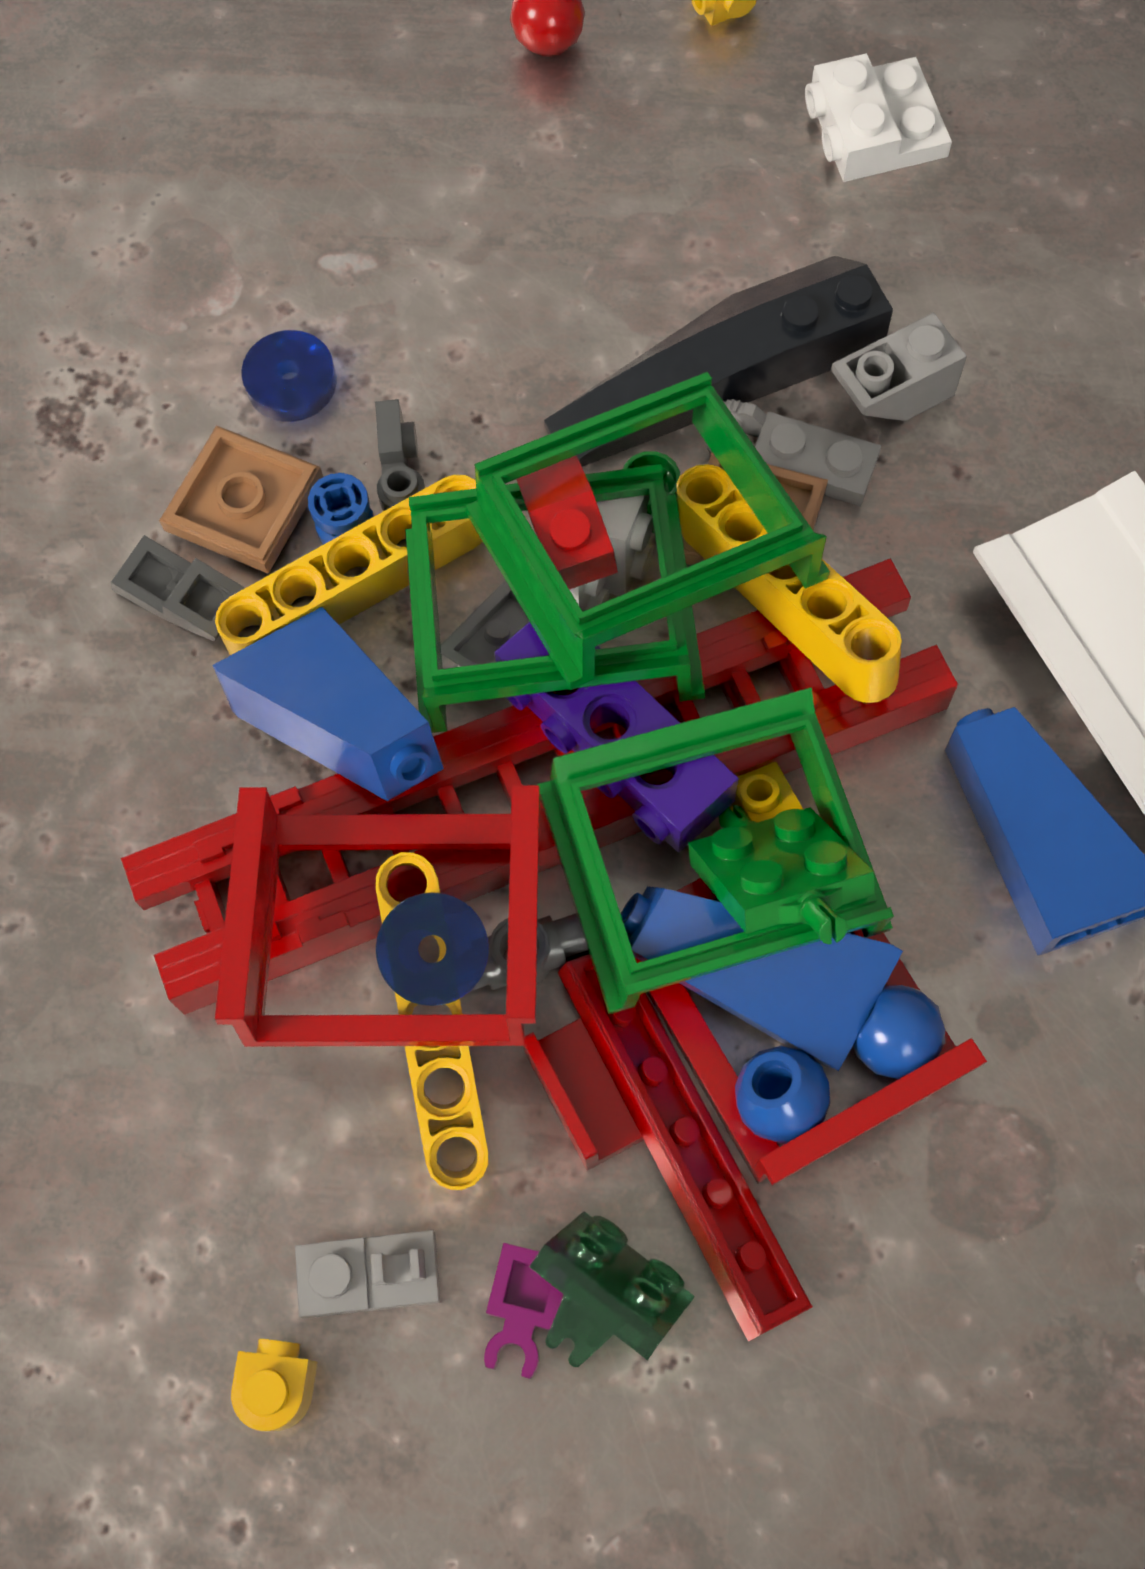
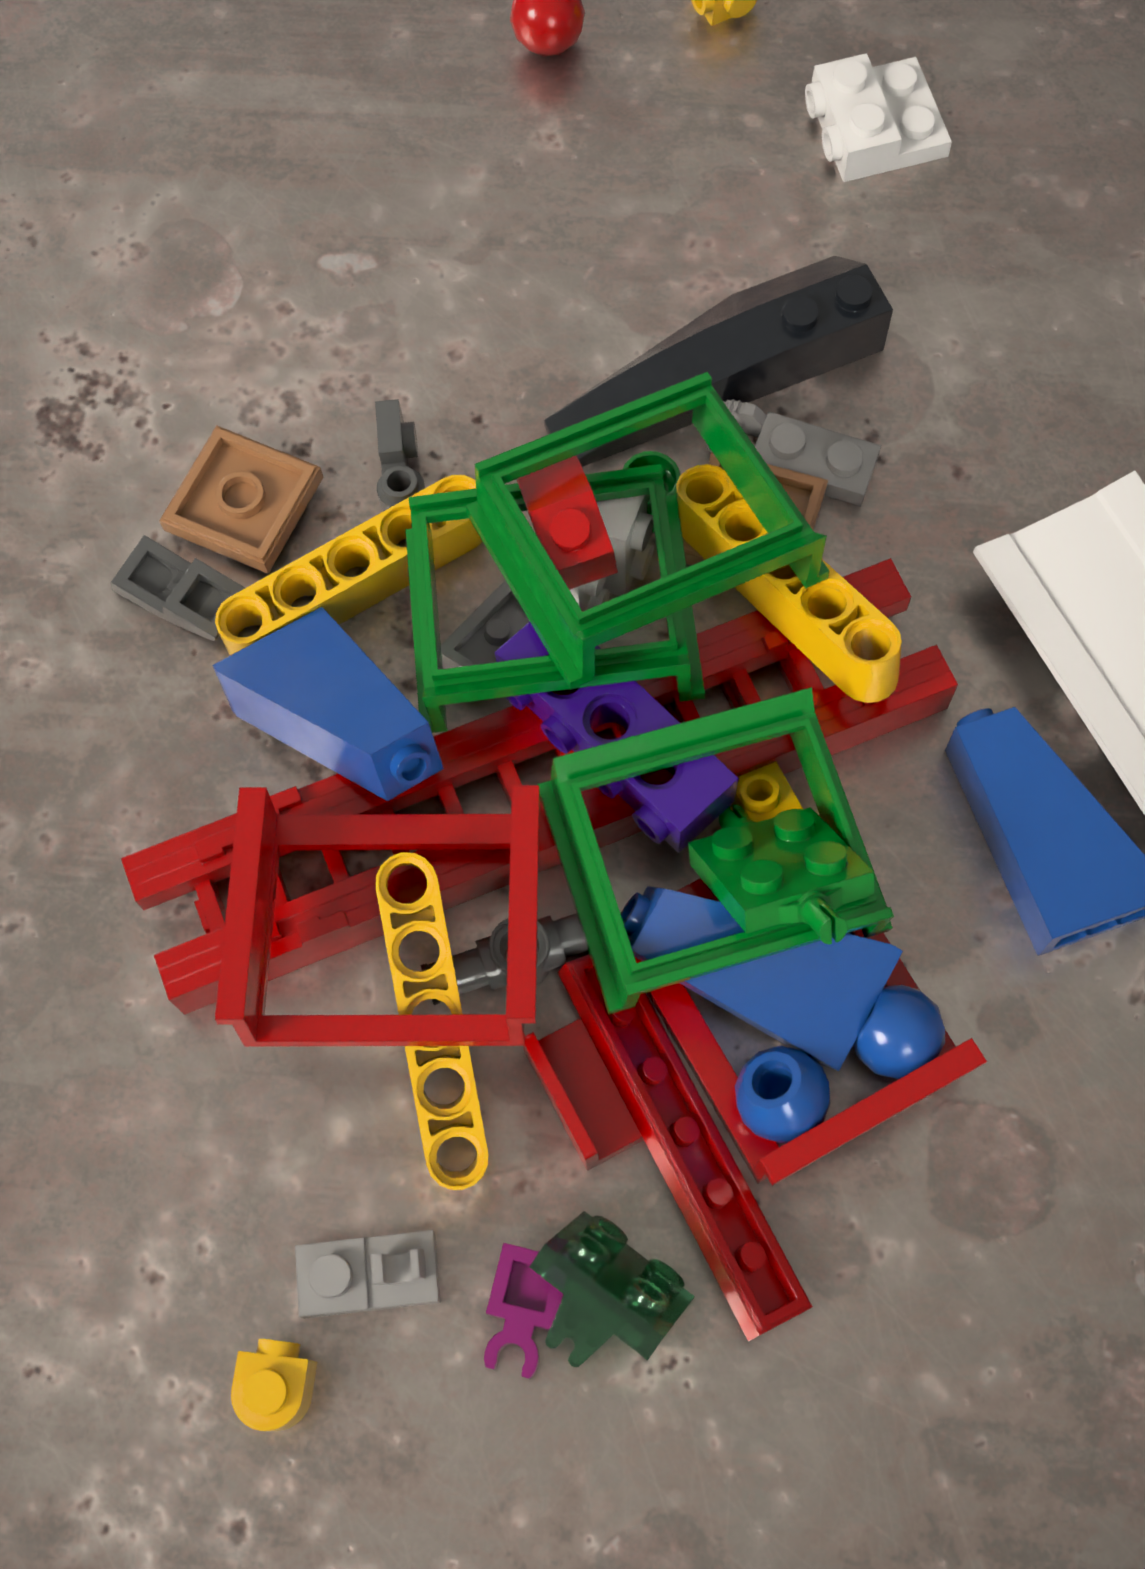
(295, 397): clear blue piece -> none
(338, 505): blue wheel -> none
(424, 981): clear blue piece -> none
(903, 371): light grey slope -> none

